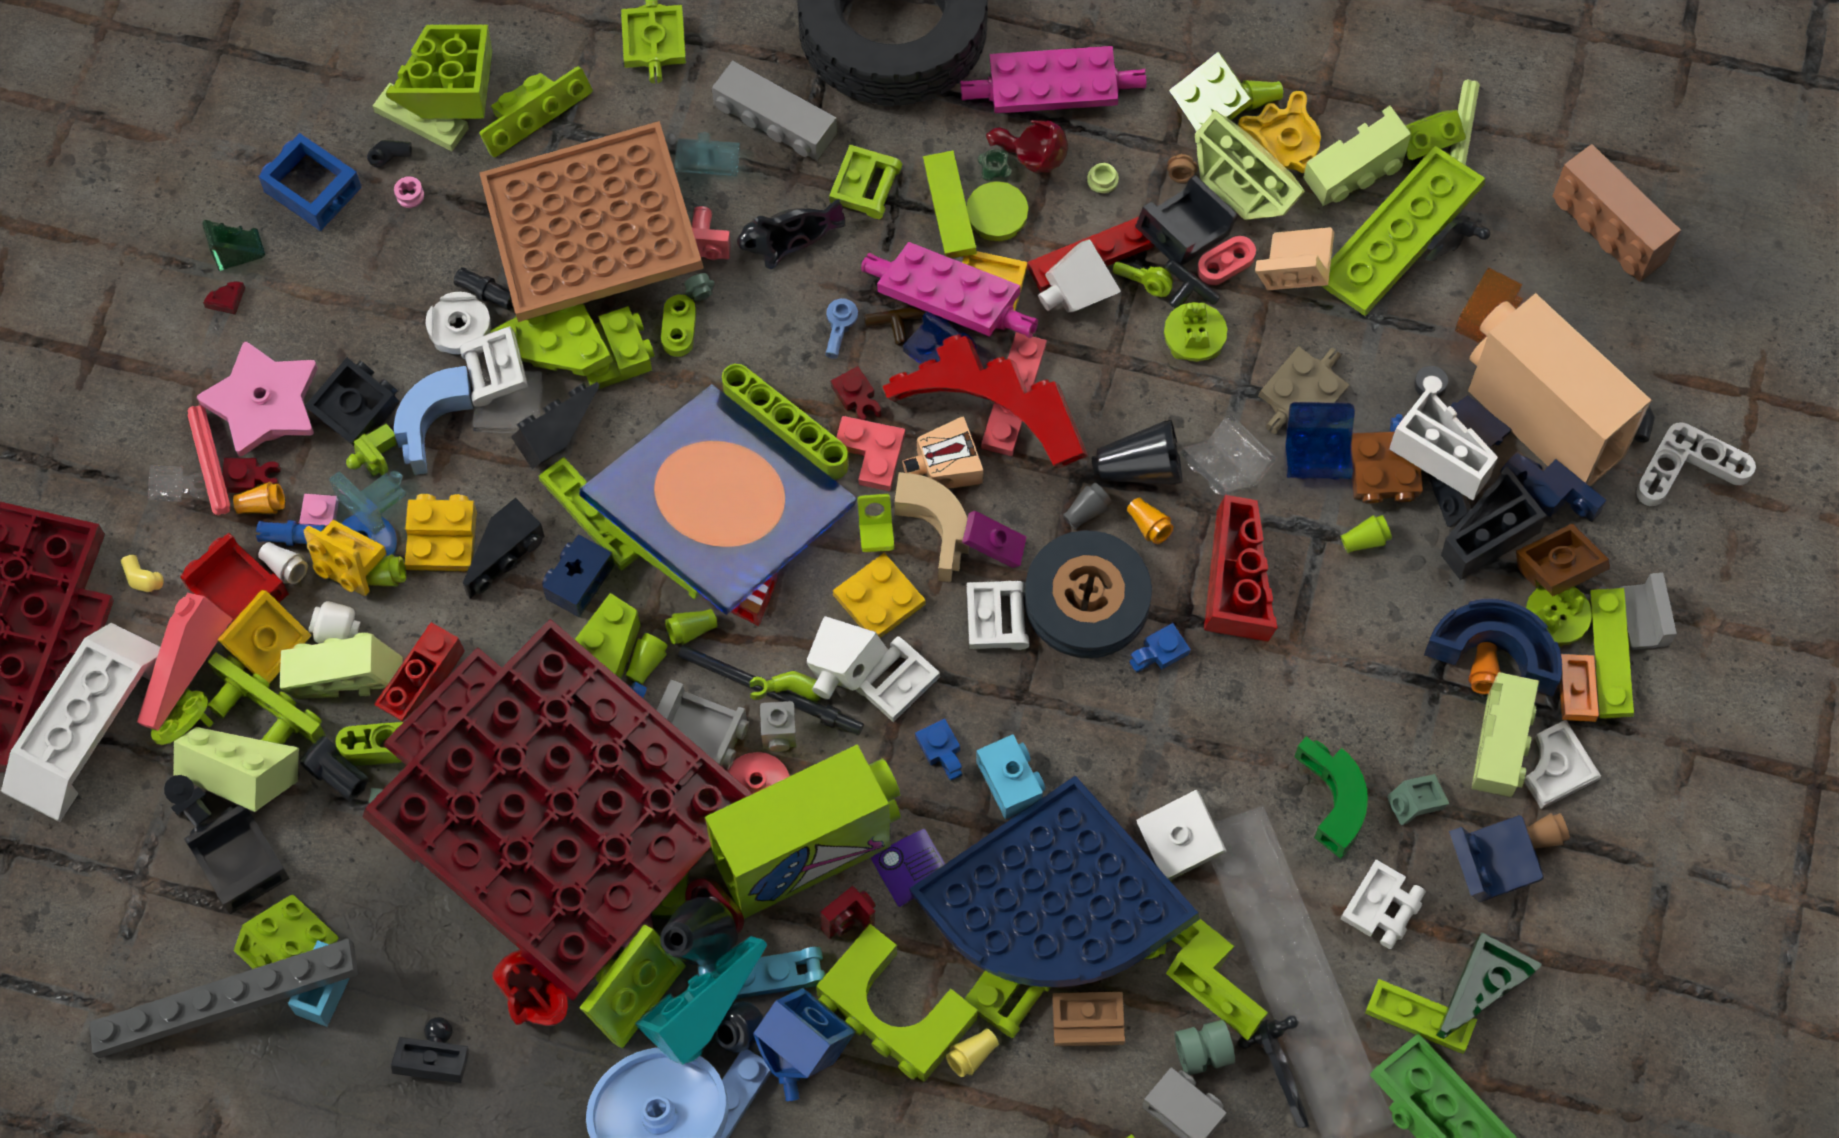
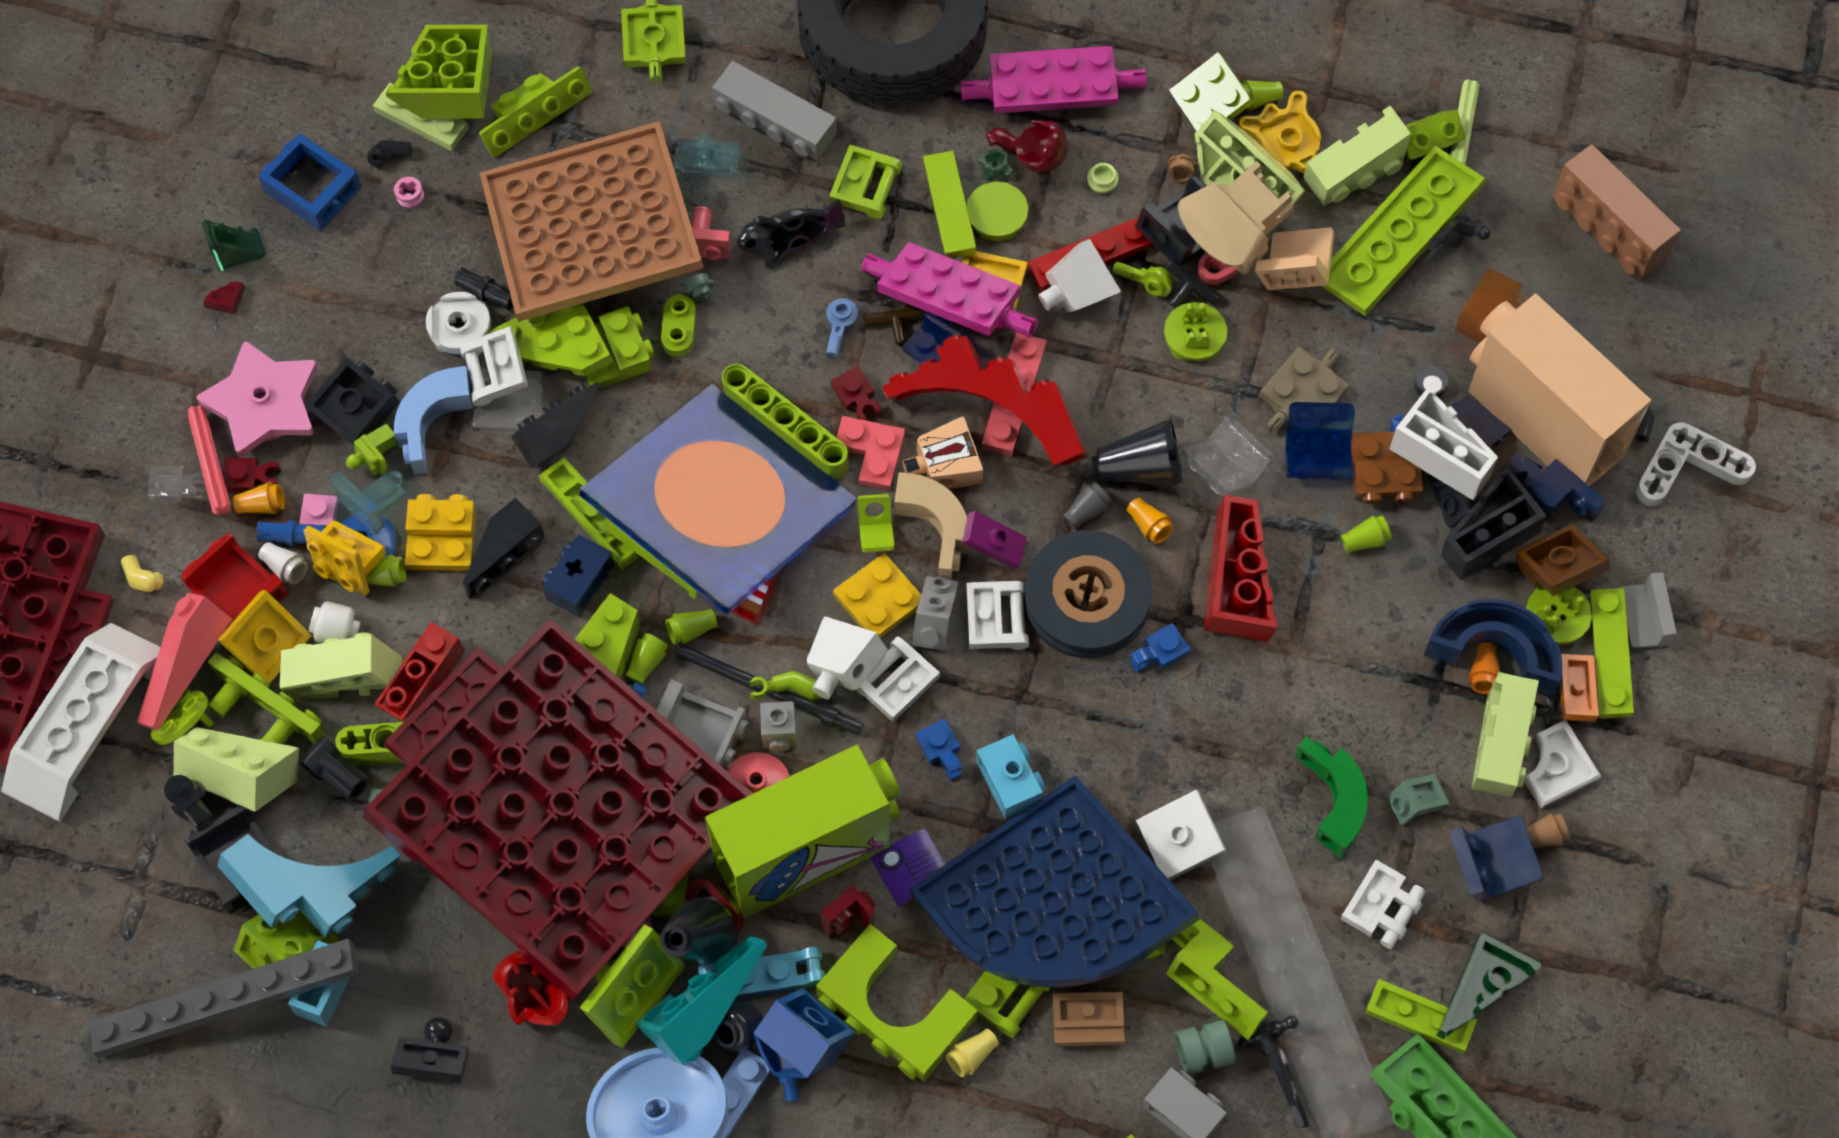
(322, 893): none -> medium azure arch
(934, 613): none -> light grey bracket
(1235, 219): none -> tan piece

